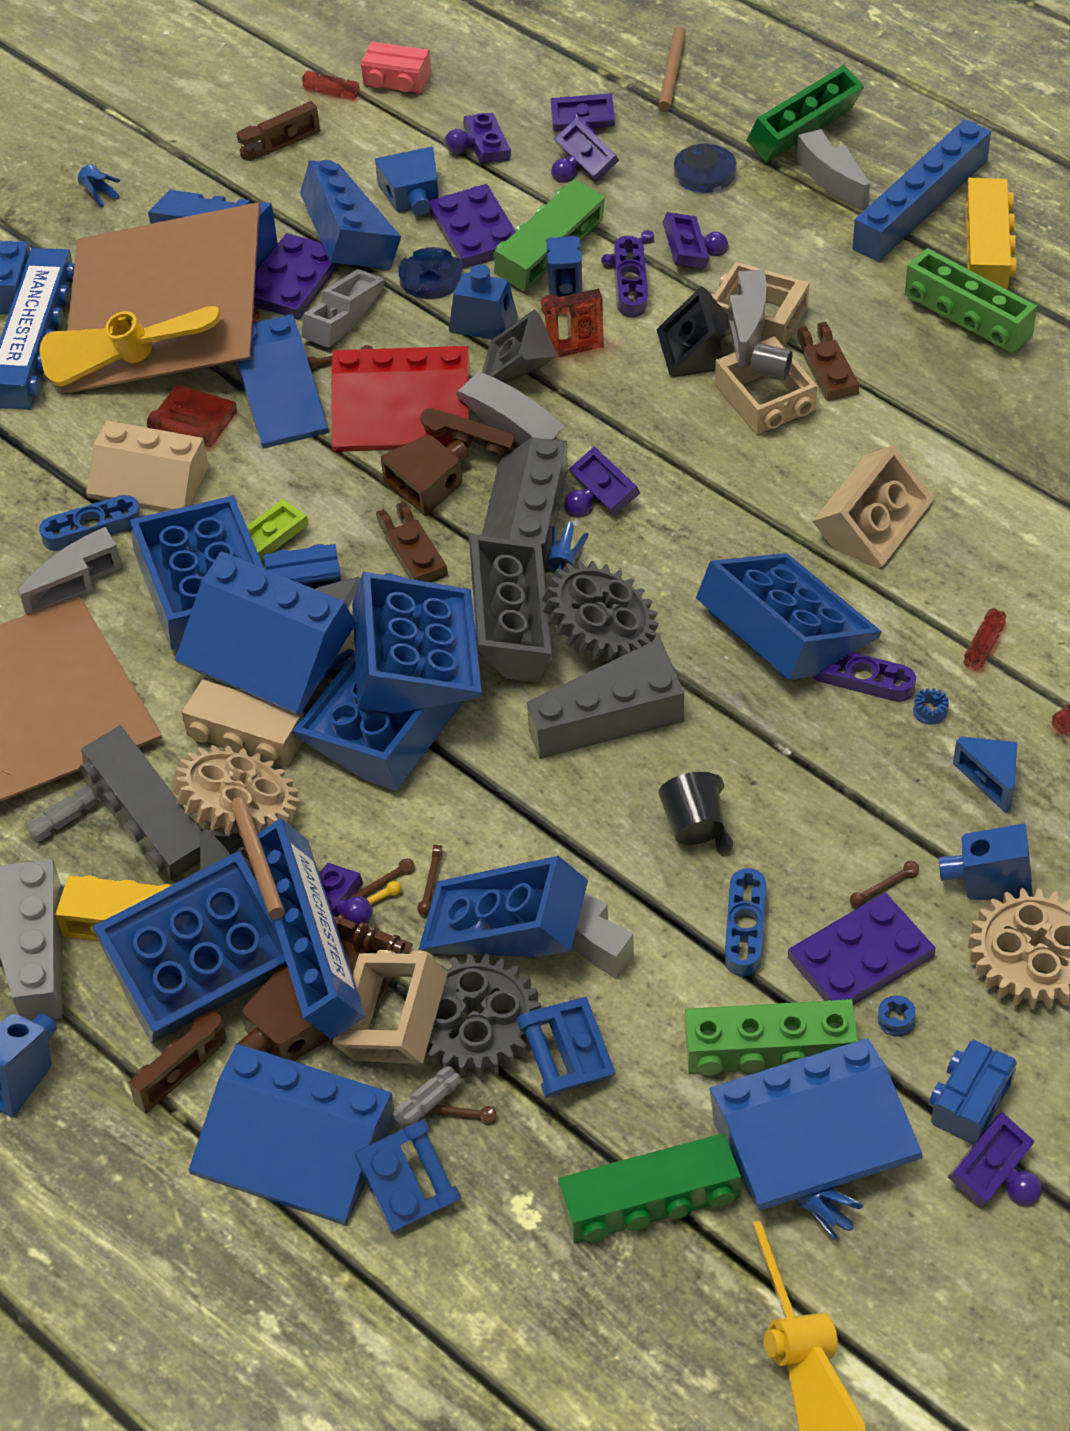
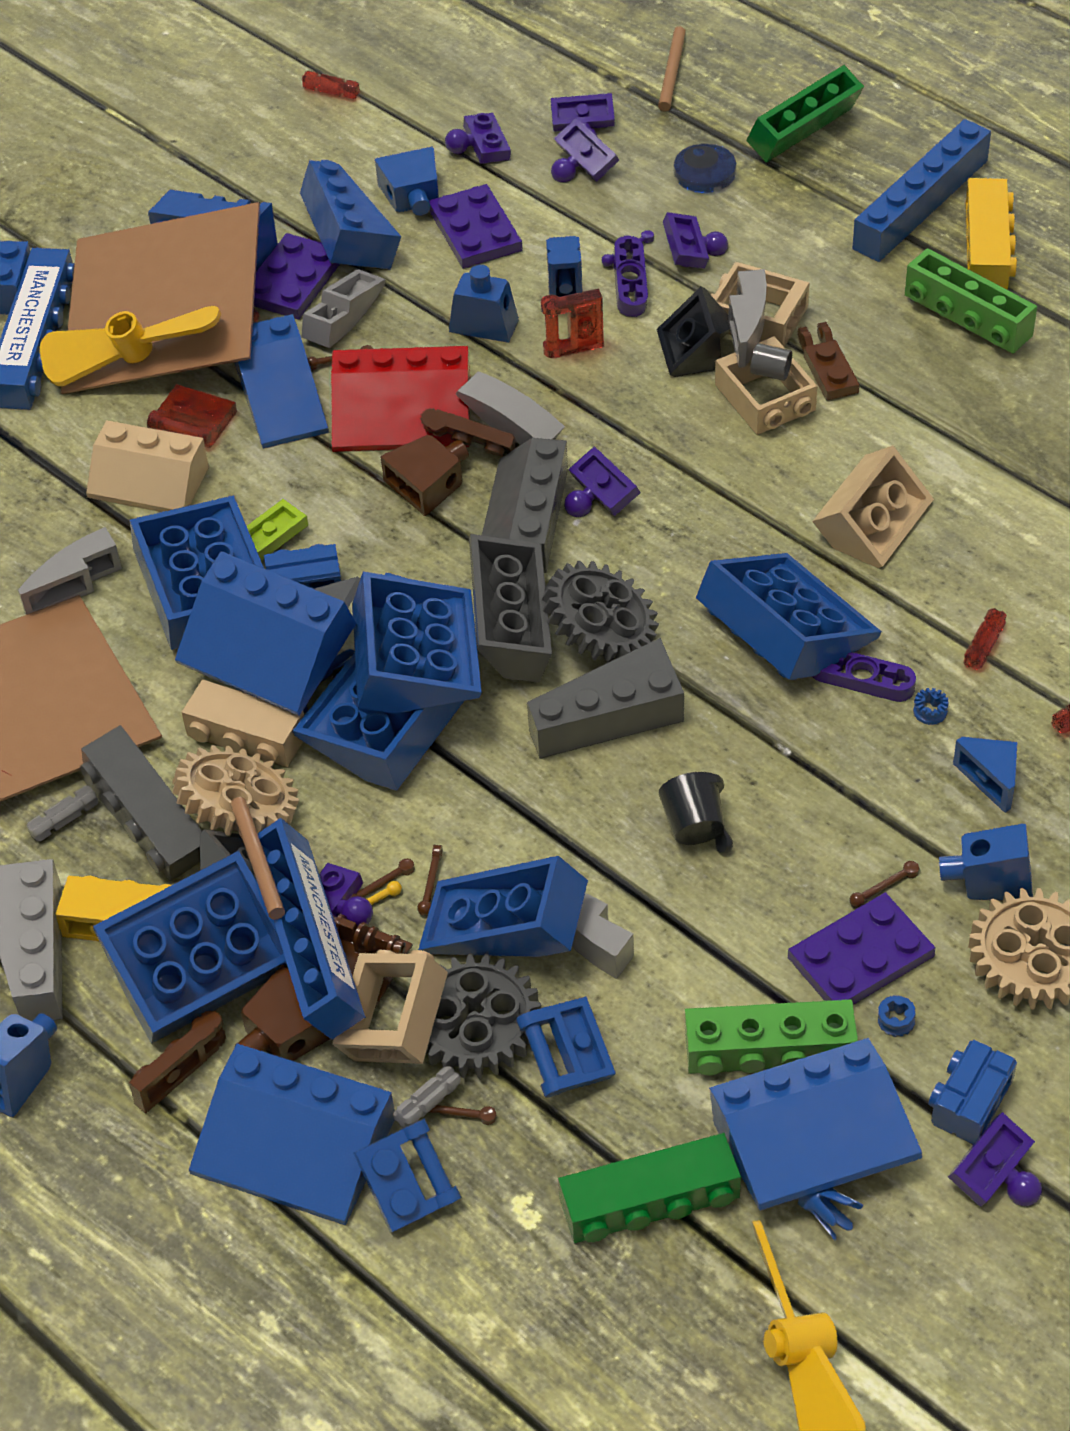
(63, 522): blue beam -> none
(93, 180): blue piece -> none
(279, 131): reddish brown hinge -> none
(396, 67): coral brick -> none
(412, 546): reddish brown hinge -> none
(430, 273): clear blue tile -> none
(519, 349): dark grey slope -> none
(560, 552): blue piece -> none
(570, 213): bright green brick -> none
(752, 935): blue beam -> none
(833, 168): light grey slope -> none

